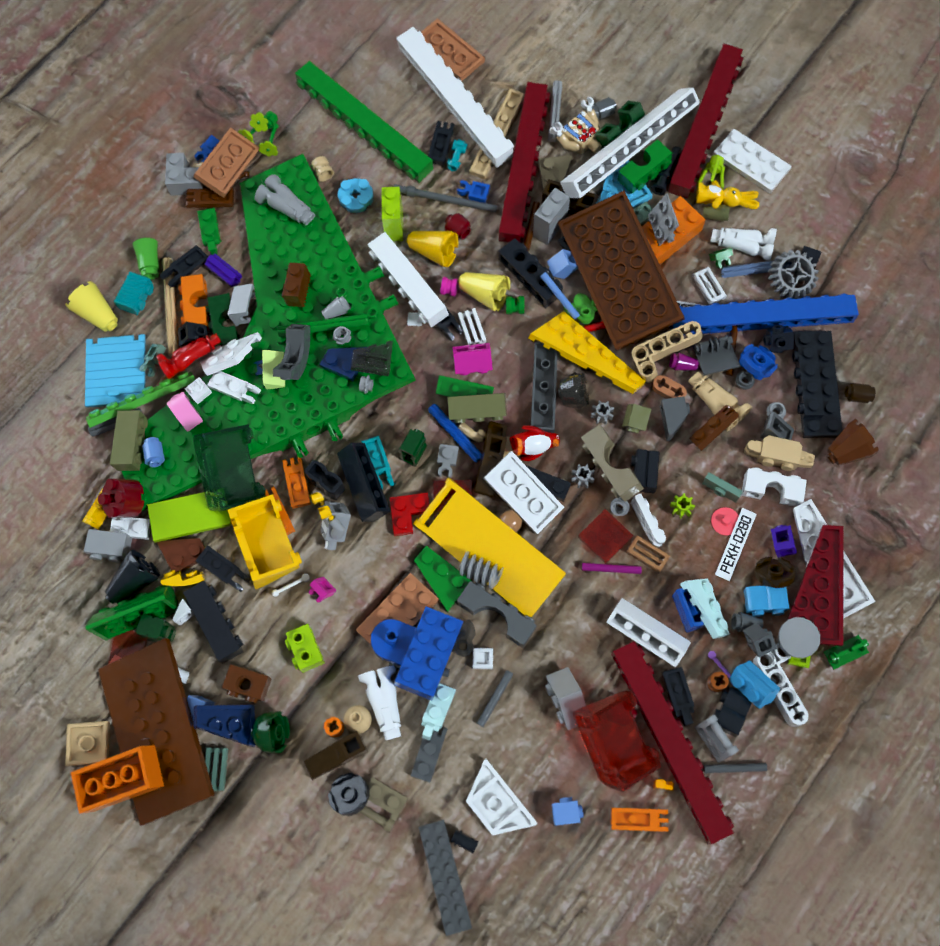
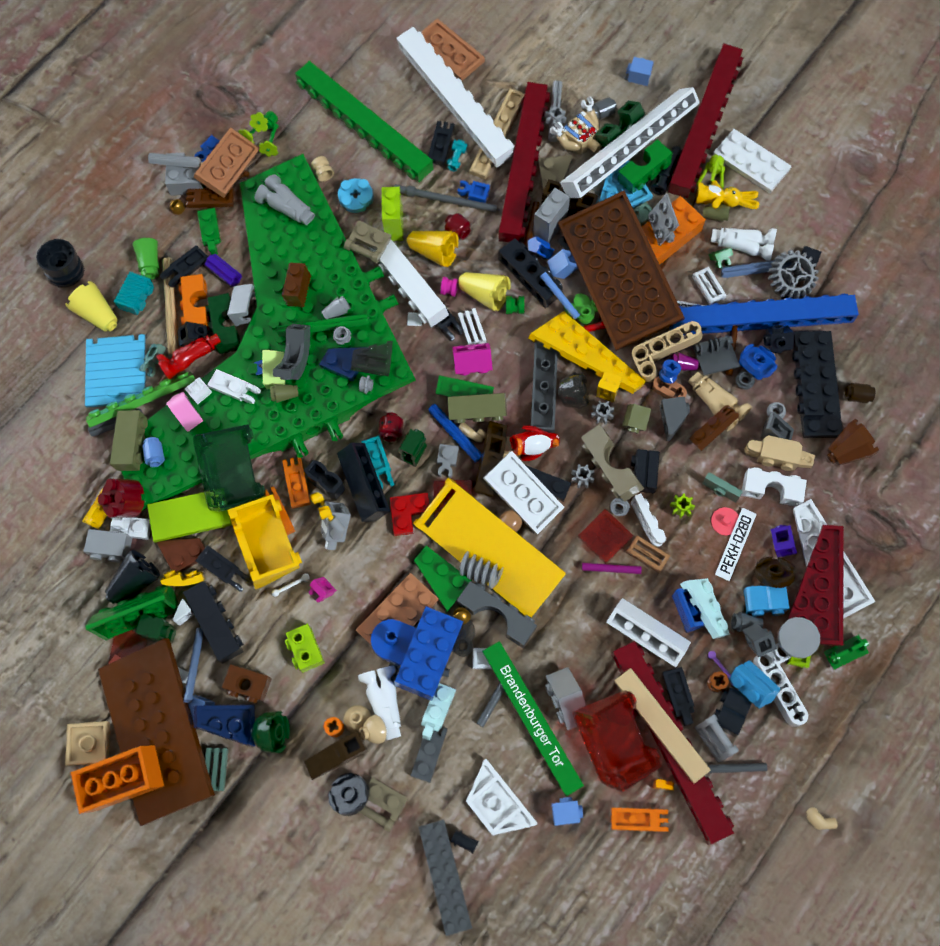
(60, 263): none -> black wheel
(174, 160): none -> light grey axle
(178, 206): none -> pearl gold hinge
(193, 666): none -> sand blue bar
(228, 355): white wing -> none
(283, 392): none -> olive cone
(370, 237): none -> dark tan plate
(374, 730): none -> tan brick
(391, 427): none -> dark red head
(462, 614): none -> pearl gold hinge
(533, 719): none -> green tile
(540, 247): none -> blue piece
(555, 115): none -> light grey gear
(608, 386): none -> yellow slope
(640, 71): none -> medium blue brick
(663, 727): none -> tan tile
(669, 371): none -> blue wheel
(818, 821): none -> tan arm

